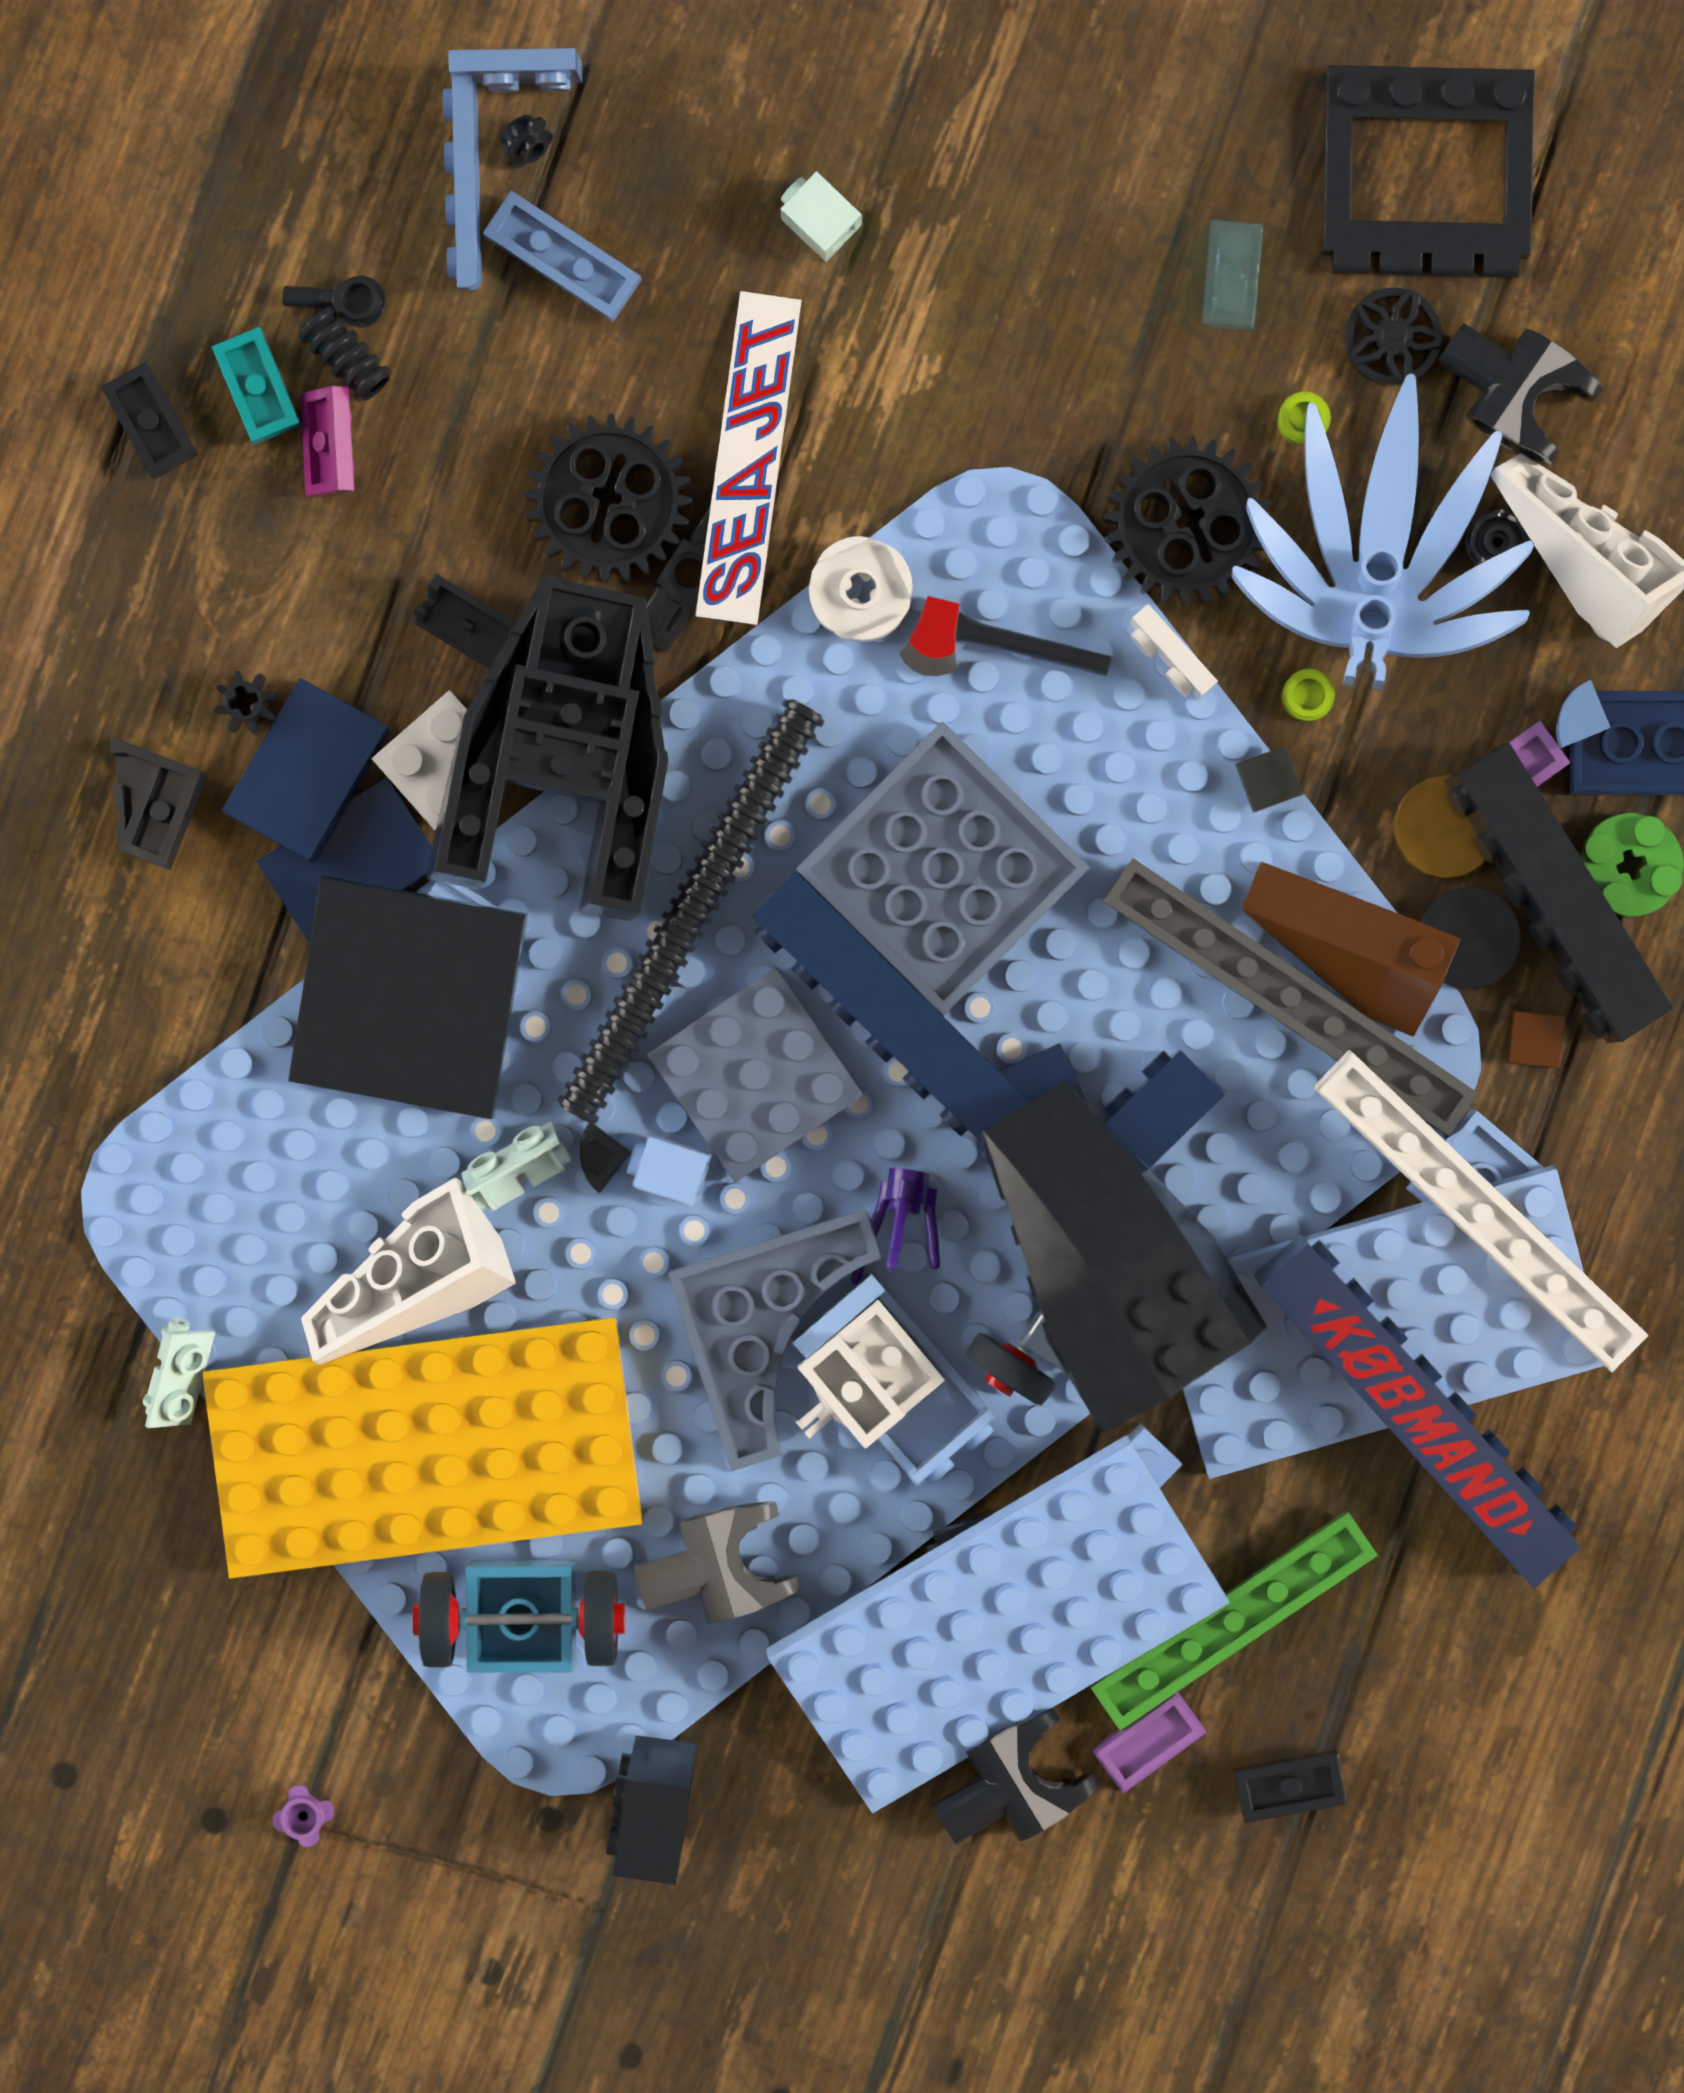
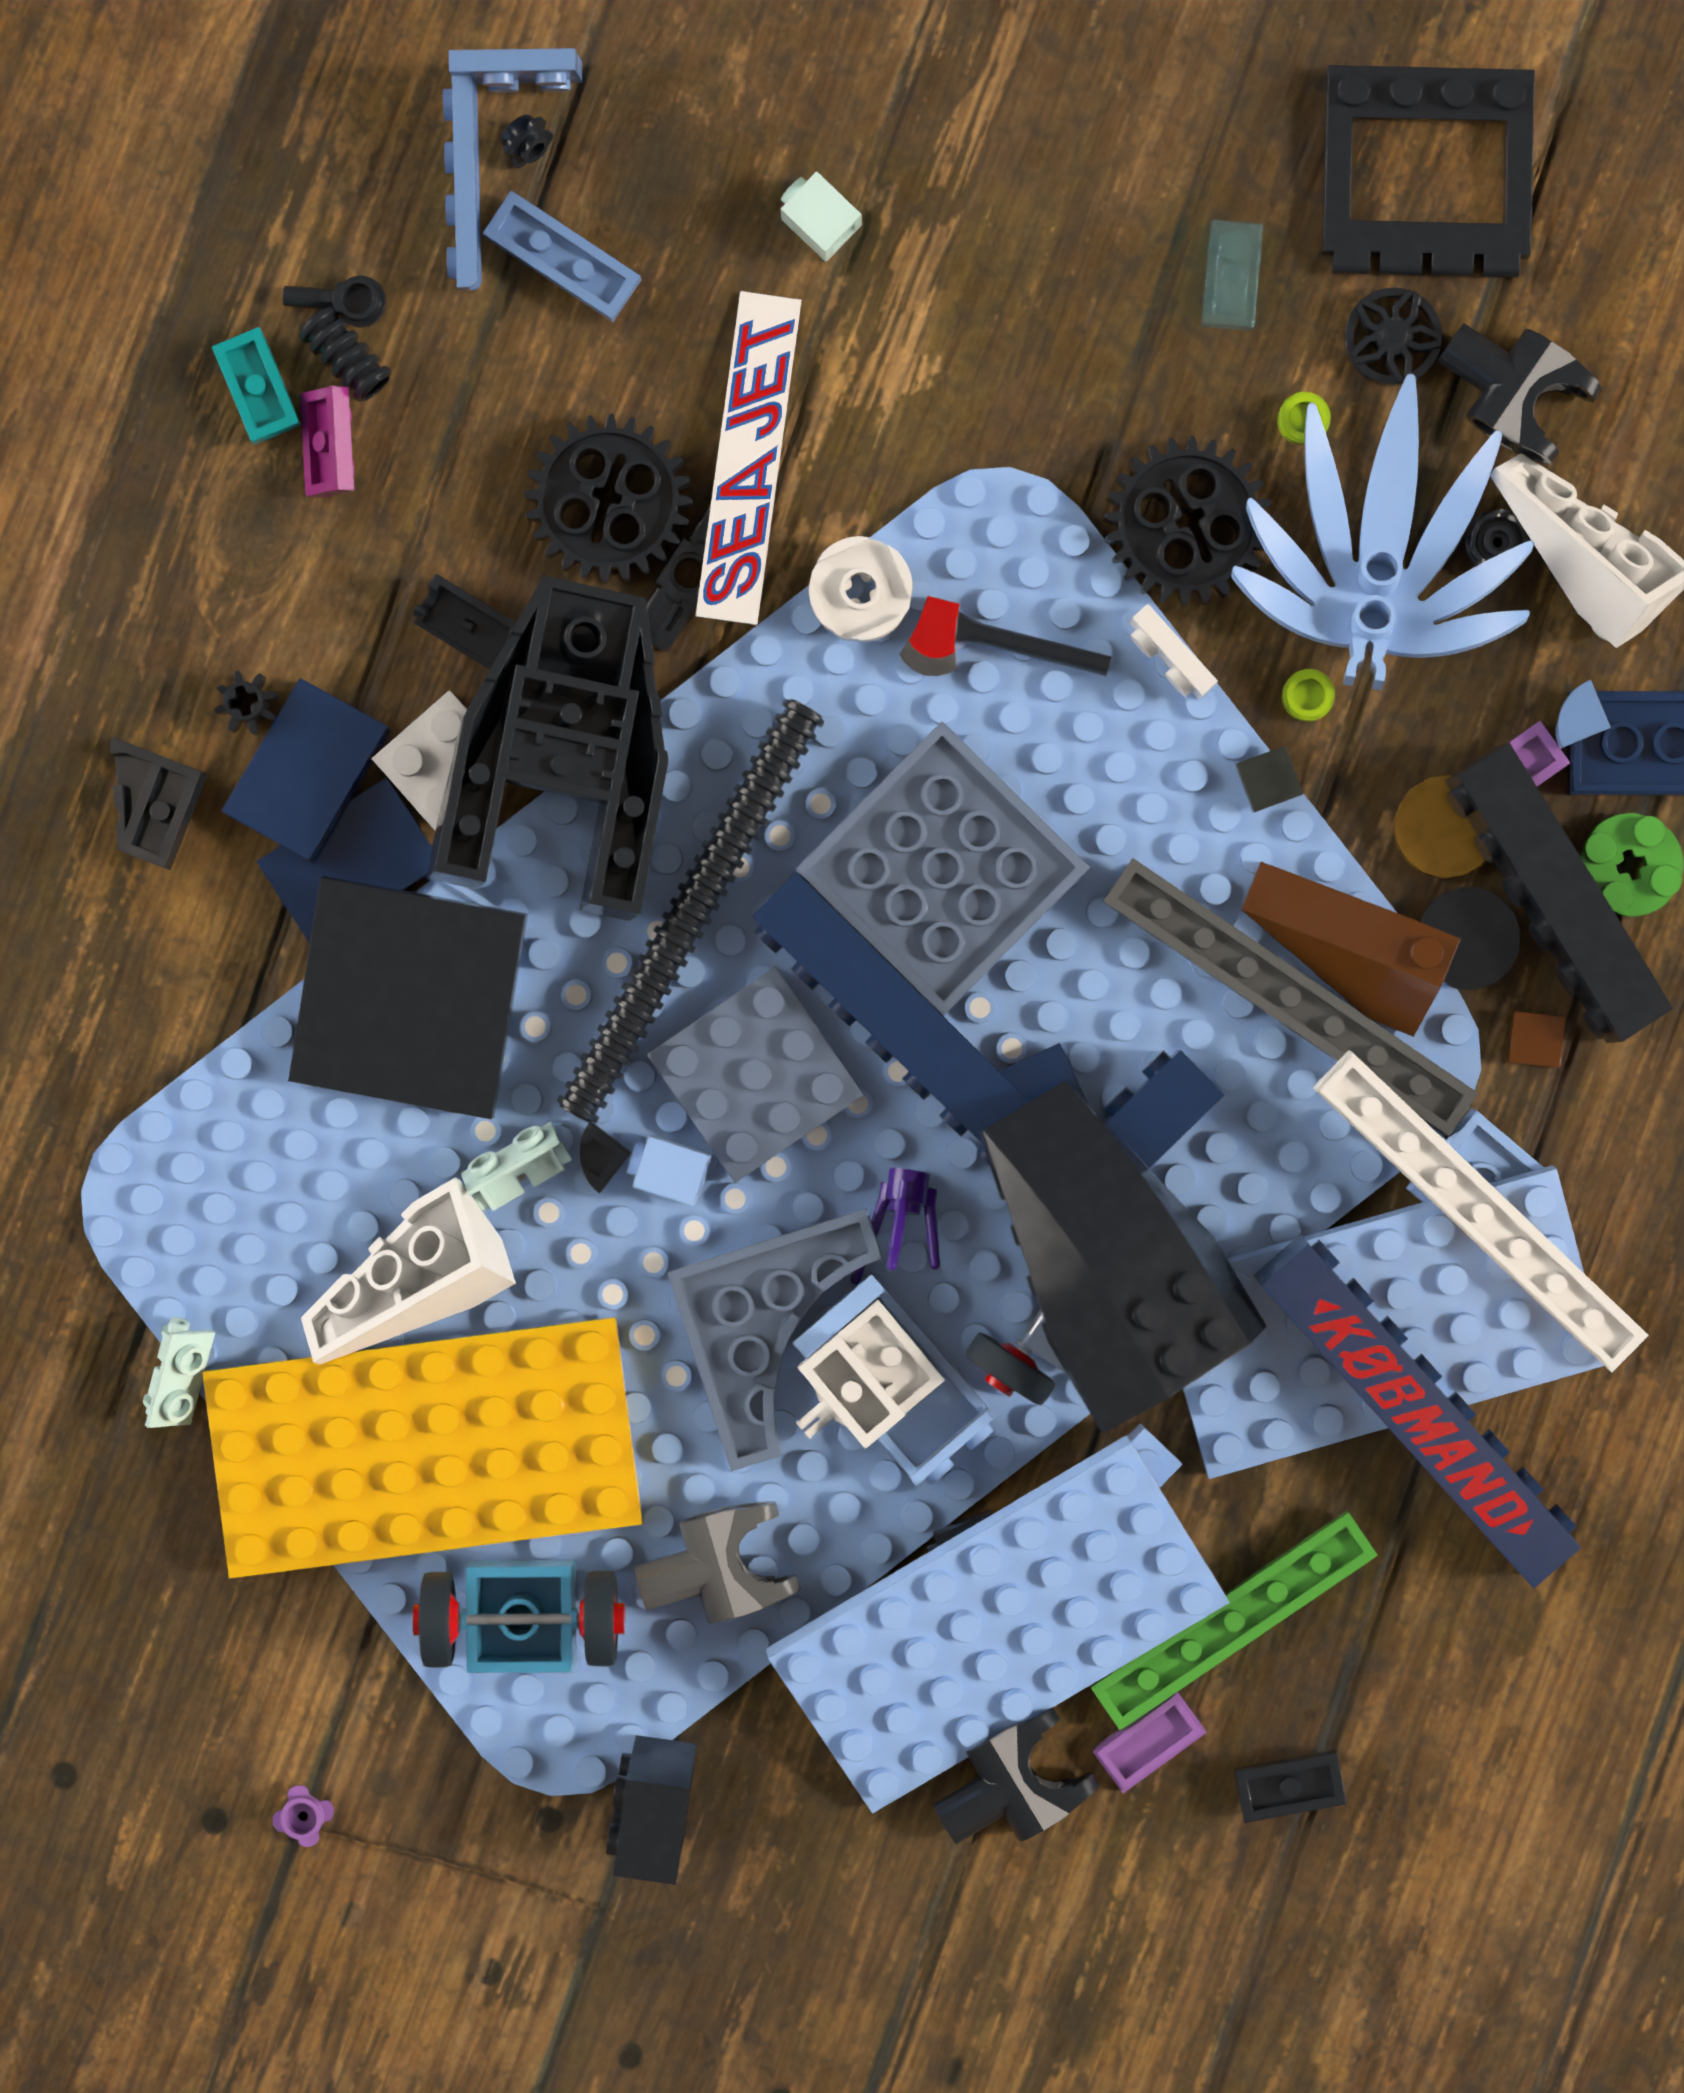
(149, 420): black plate -> none

